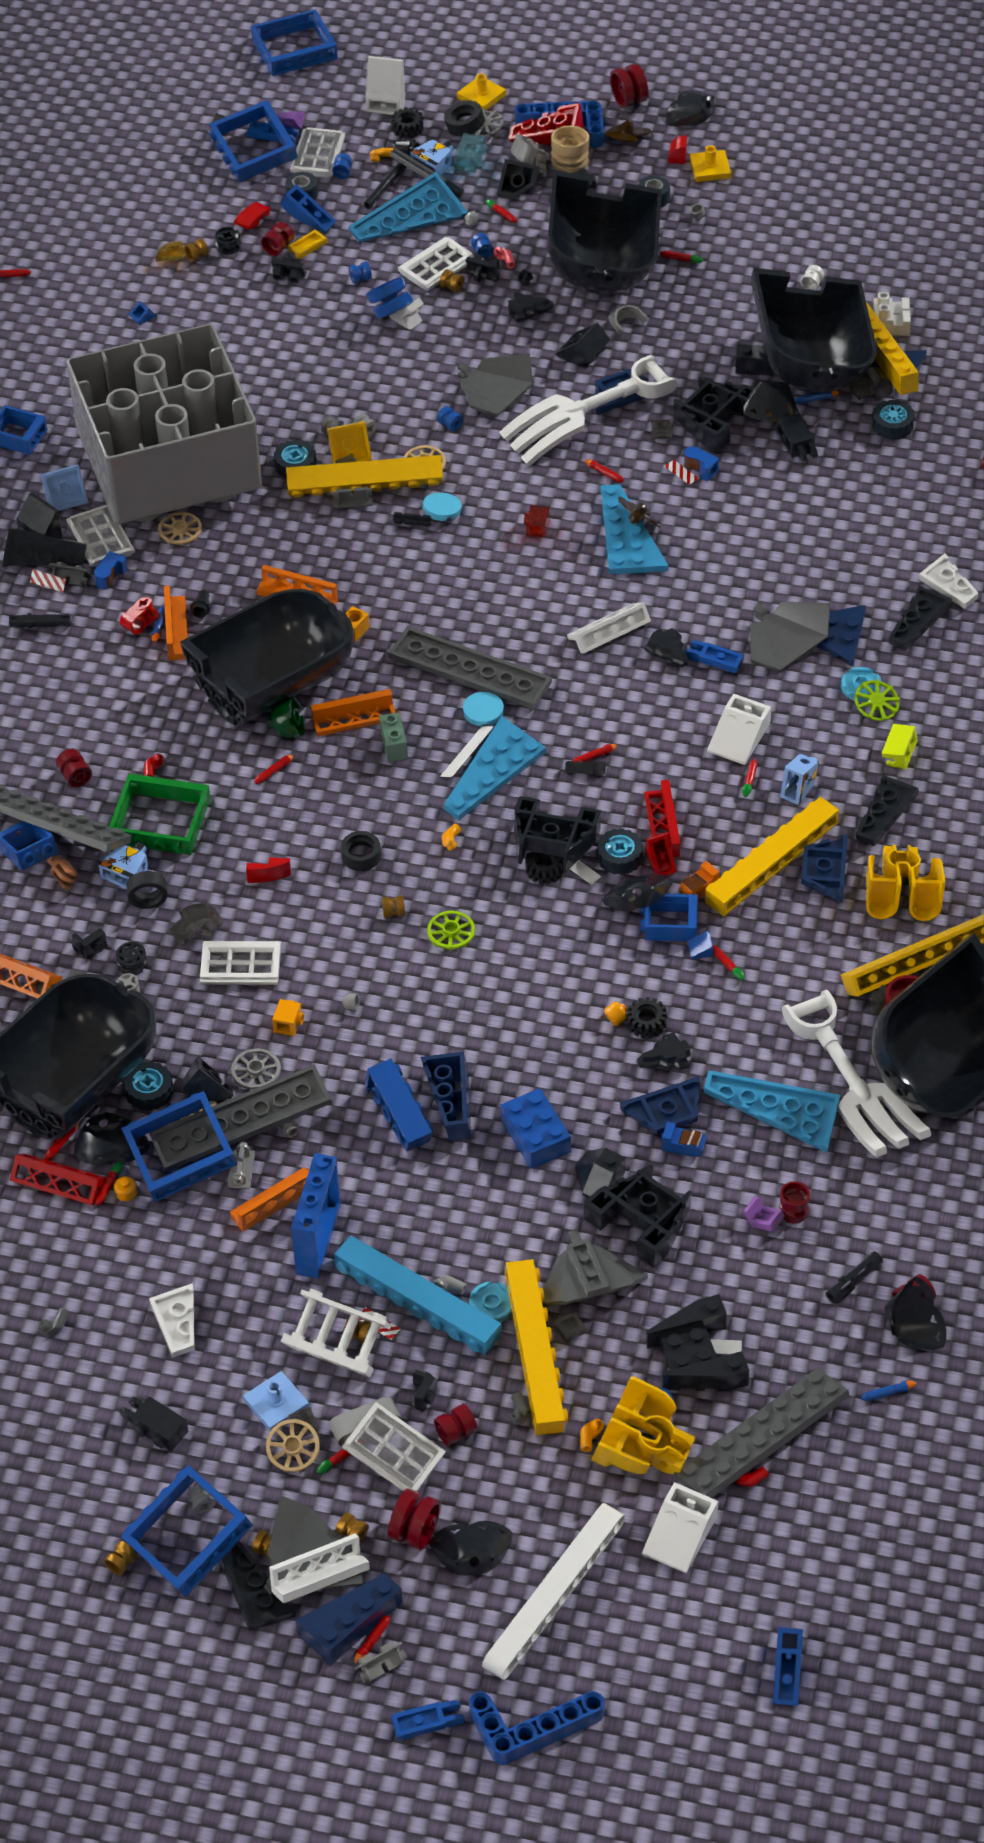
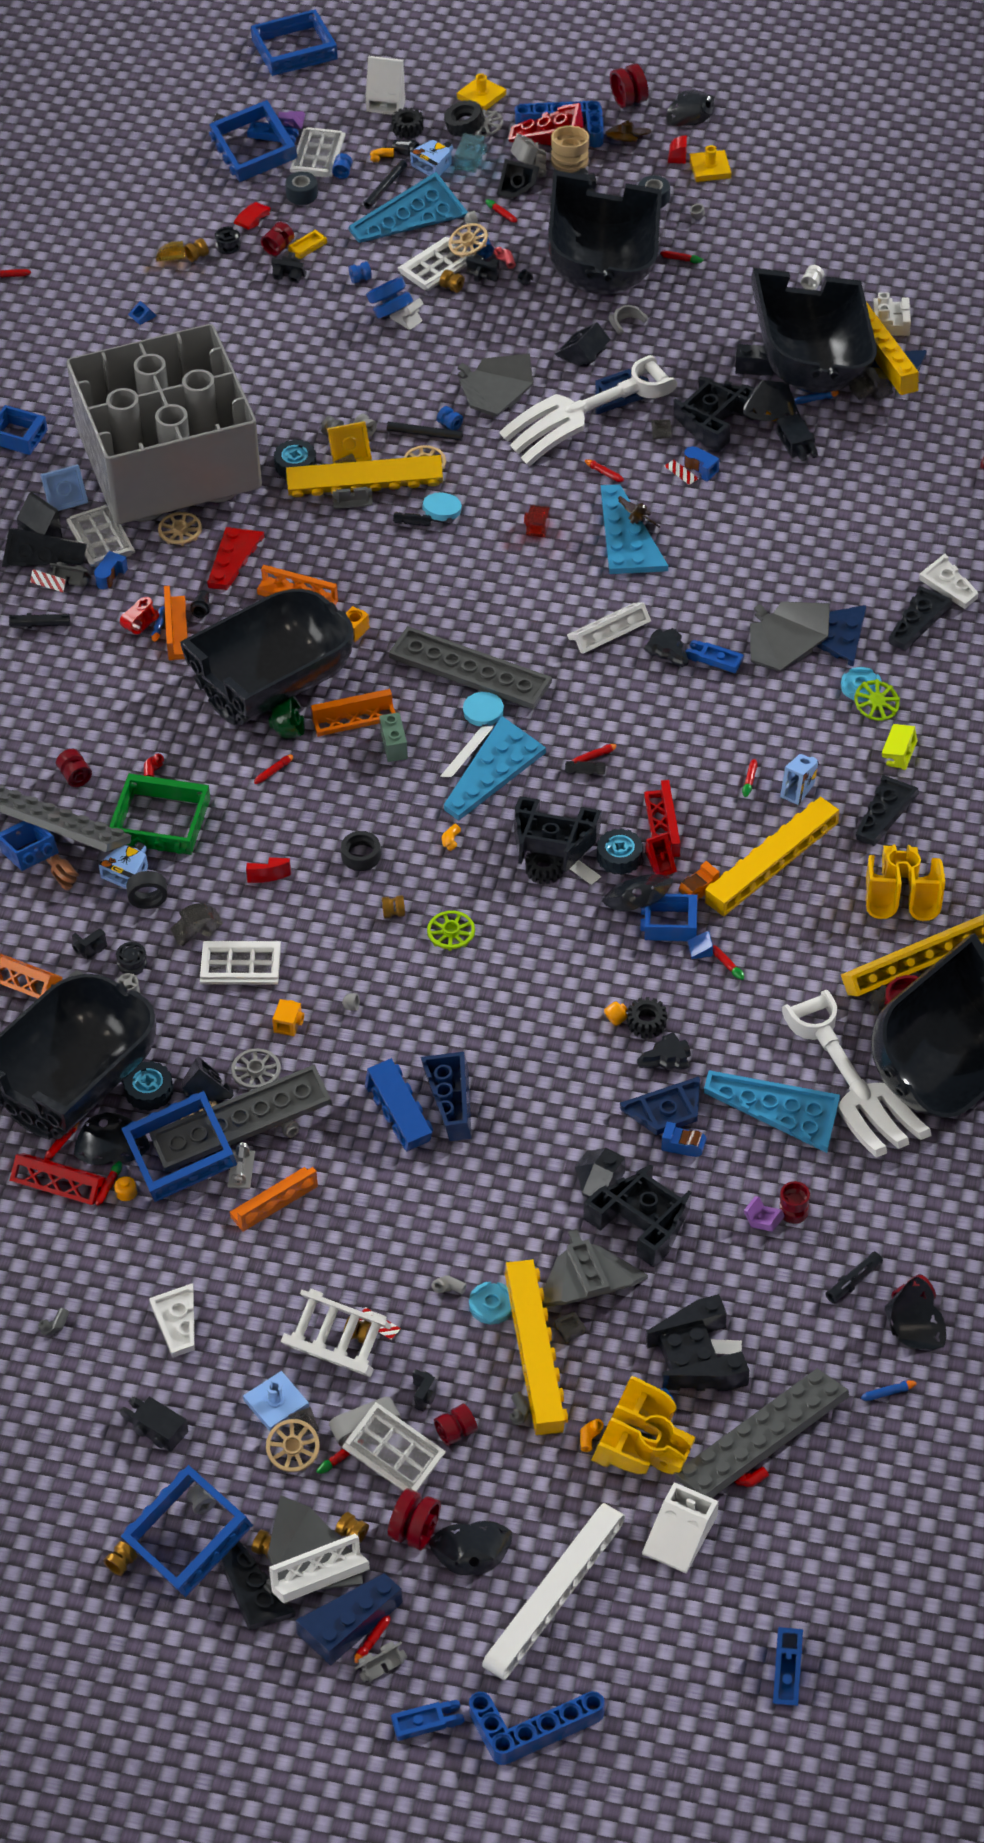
(232, 555): none -> red wing
(306, 210): blue slope -> none
(318, 1193): blue window -> none
(418, 1295): dark azure brick -> none
(423, 170): black axle -> none
(425, 431): none -> black piece
(468, 239): none -> tan wheel
(526, 306): black rock -> none
(535, 1128): blue piece -> none
(740, 729): white slope -> none
(825, 867): dark blue wing -> none
(893, 419): black wheel -> none

